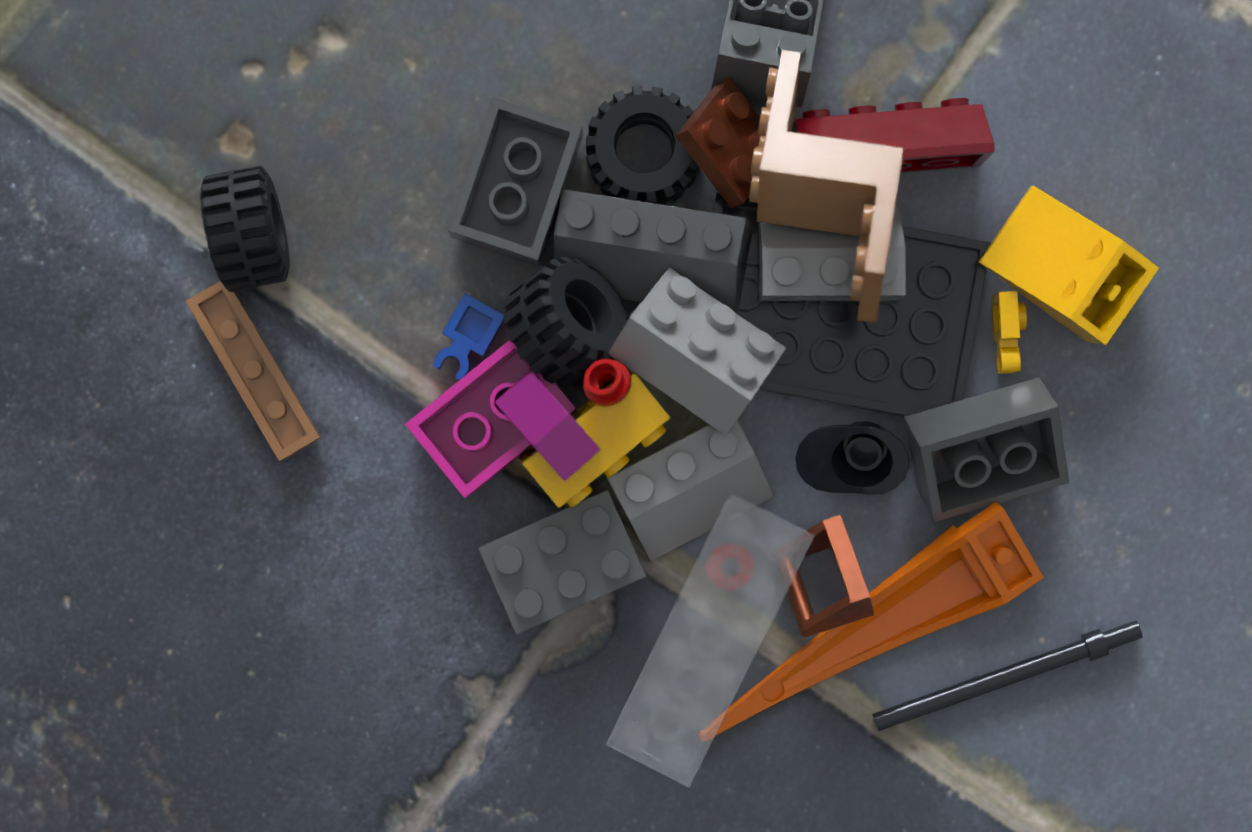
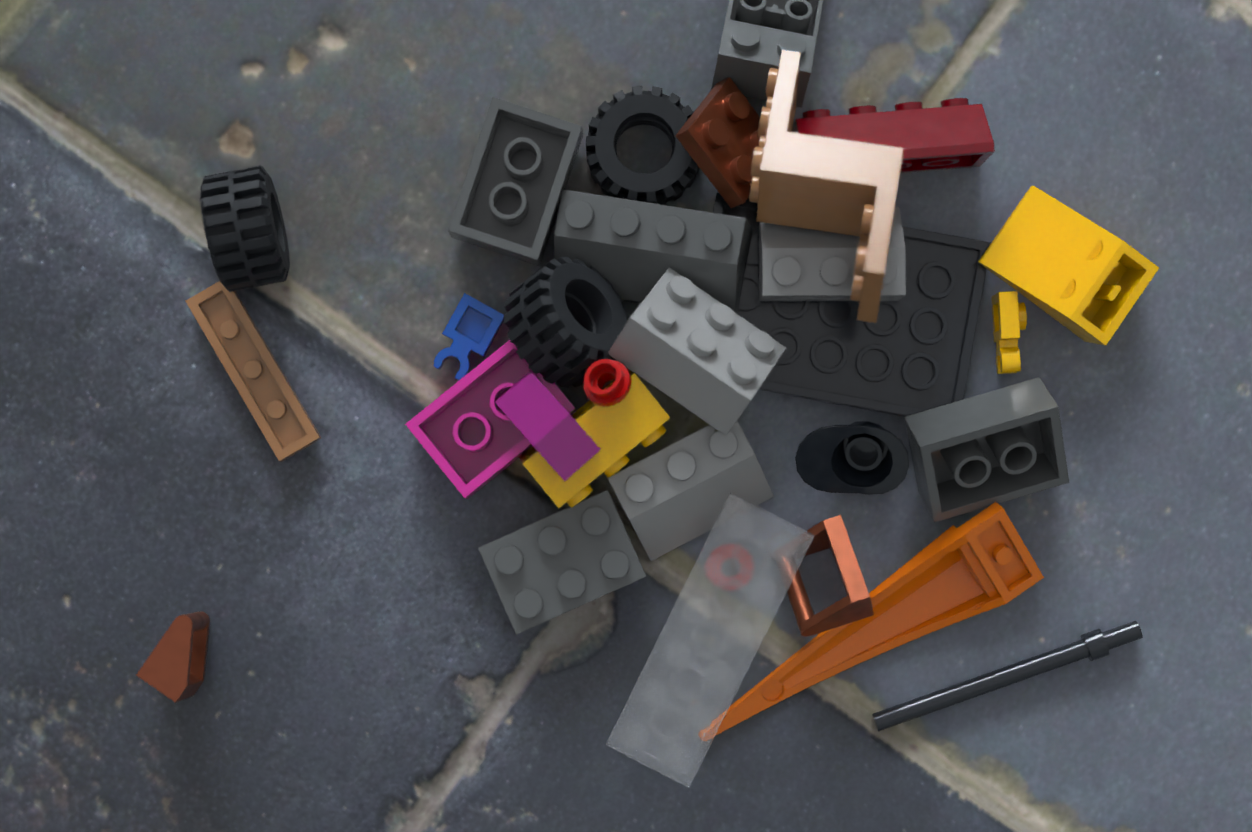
(179, 658): none -> copper tile

